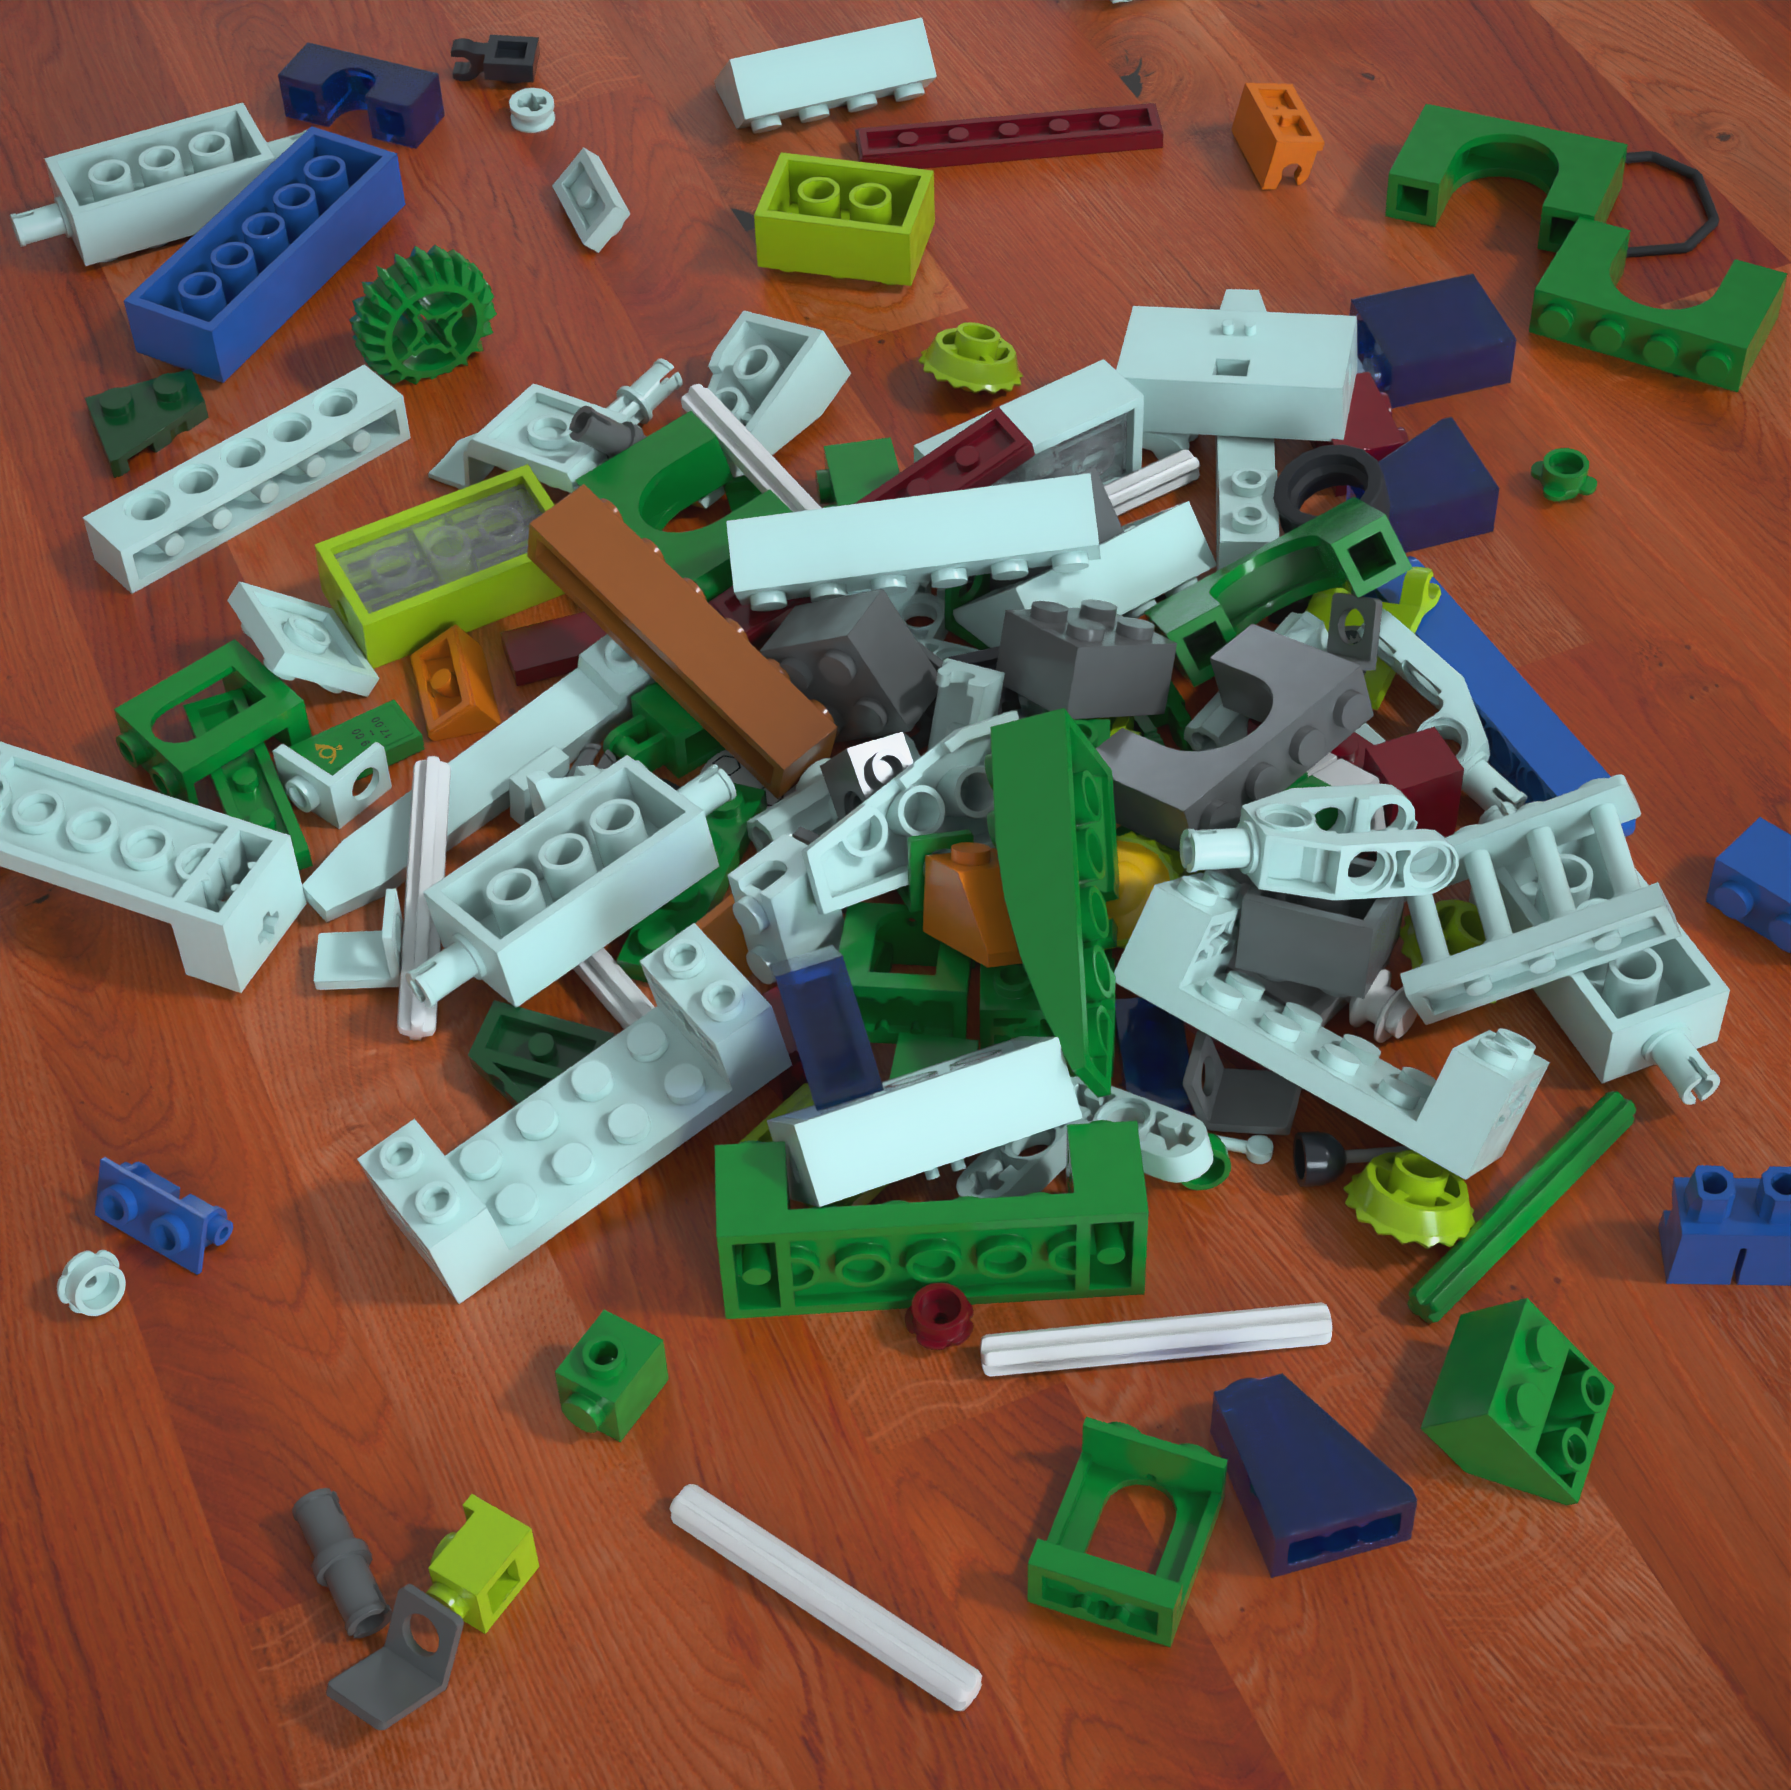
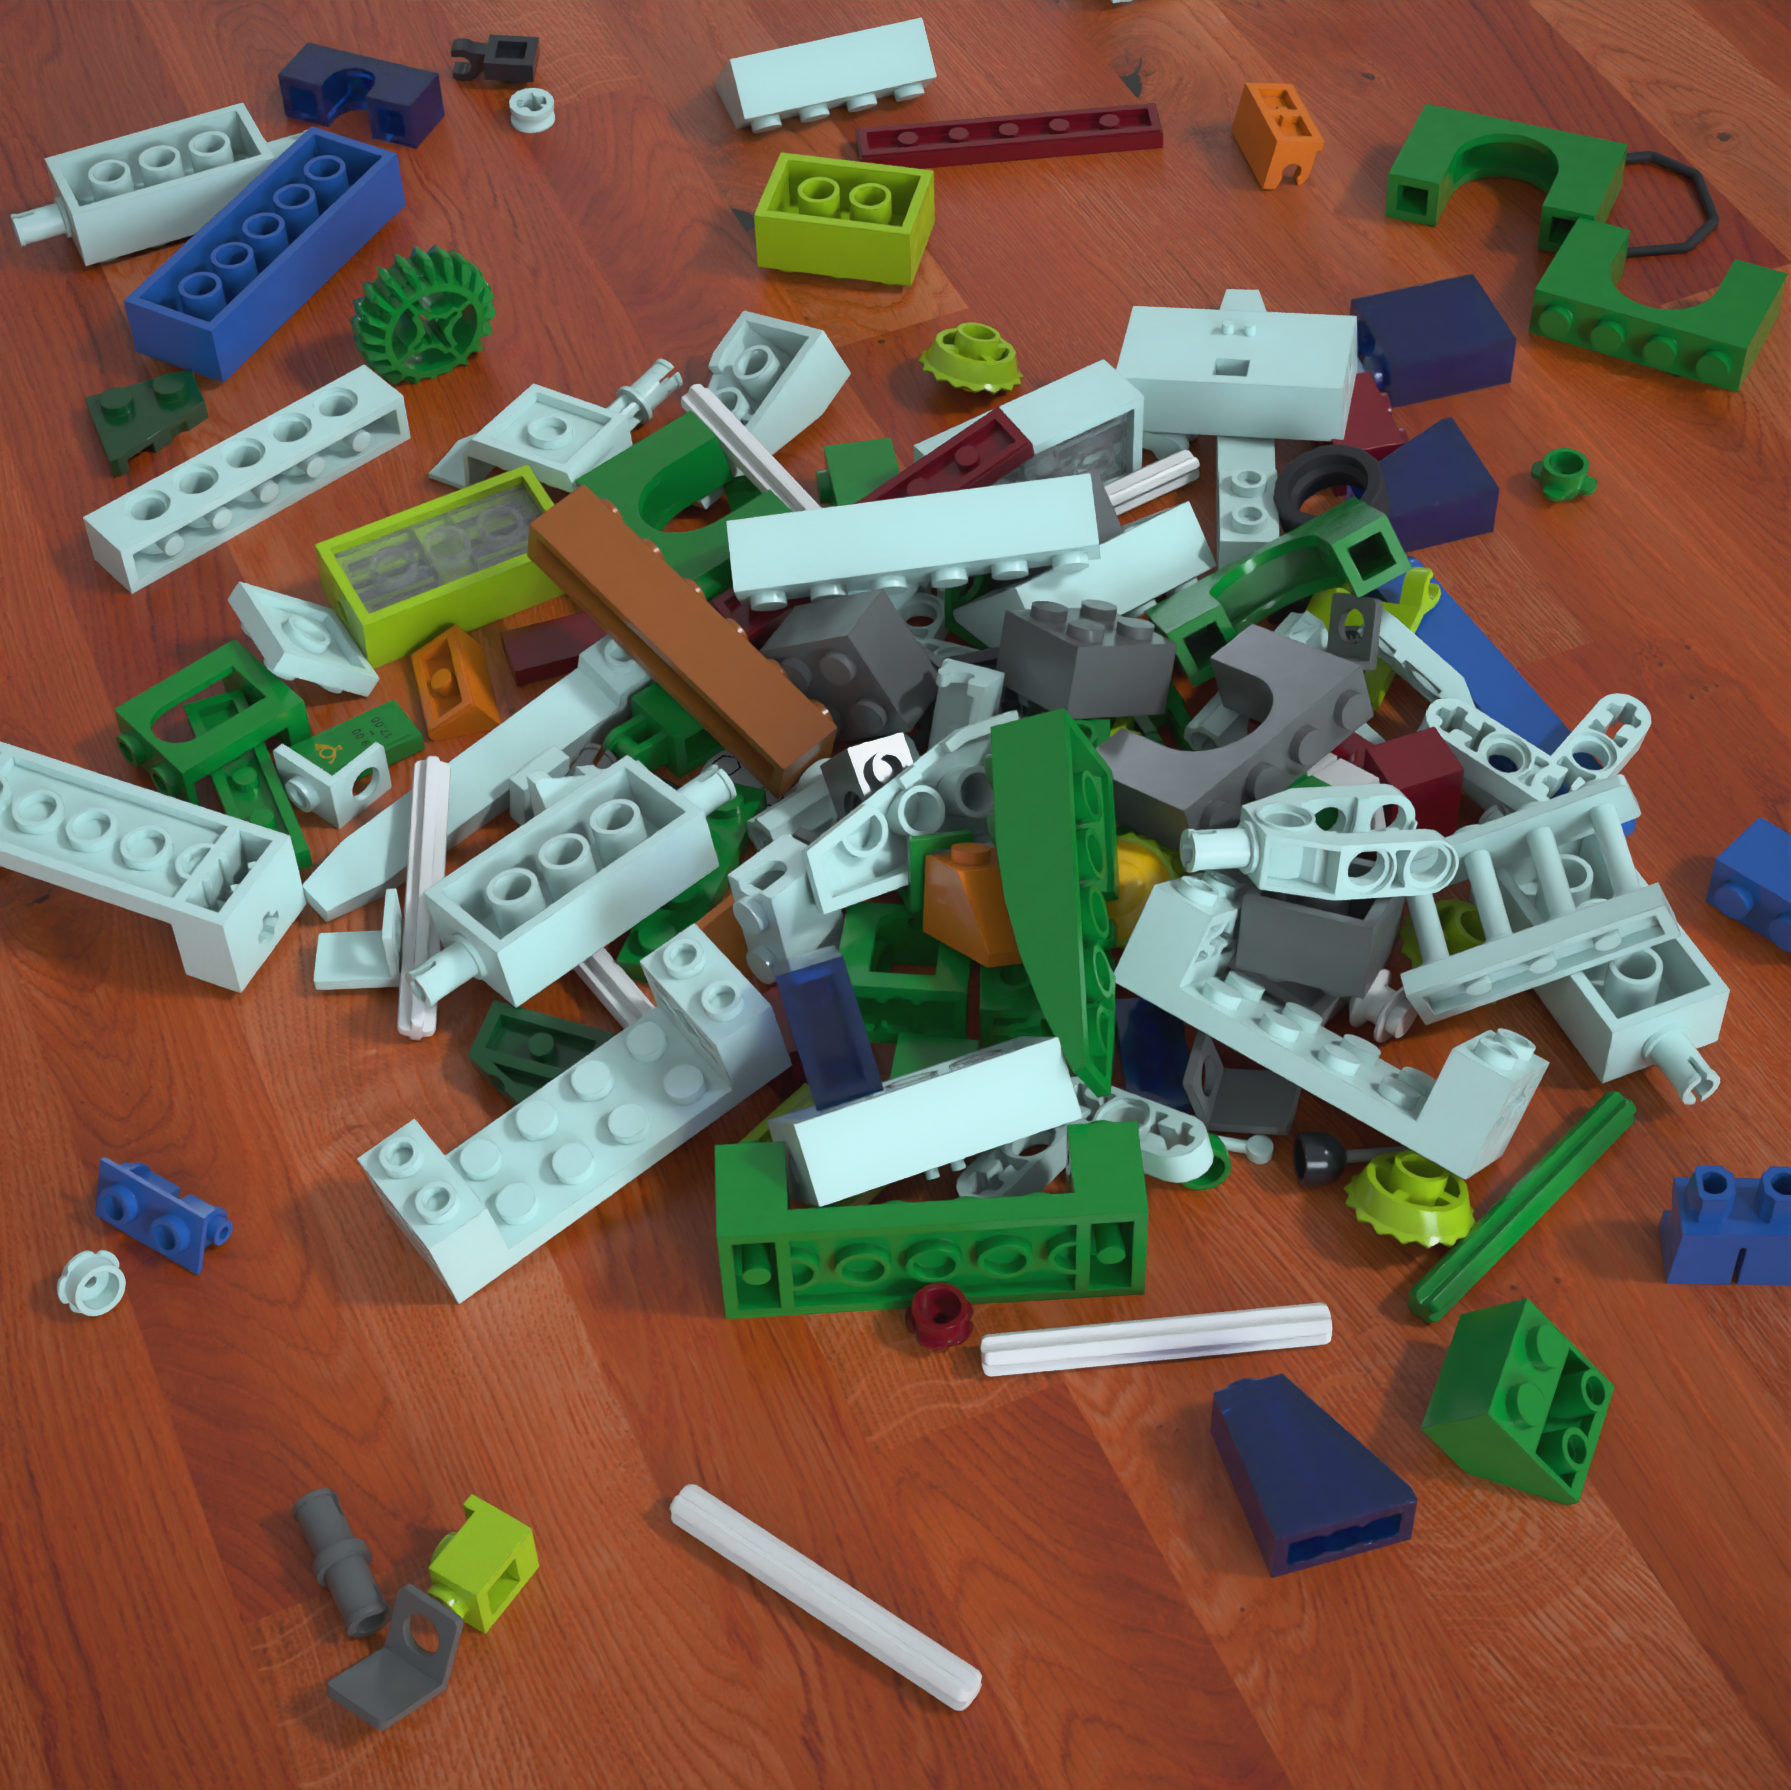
(591, 200): light aqua plate -> none
(603, 432): dark grey pin -> none
(611, 1376): green brick -> none
(1108, 1592): green panel -> none
(1538, 773): none -> light aqua beam

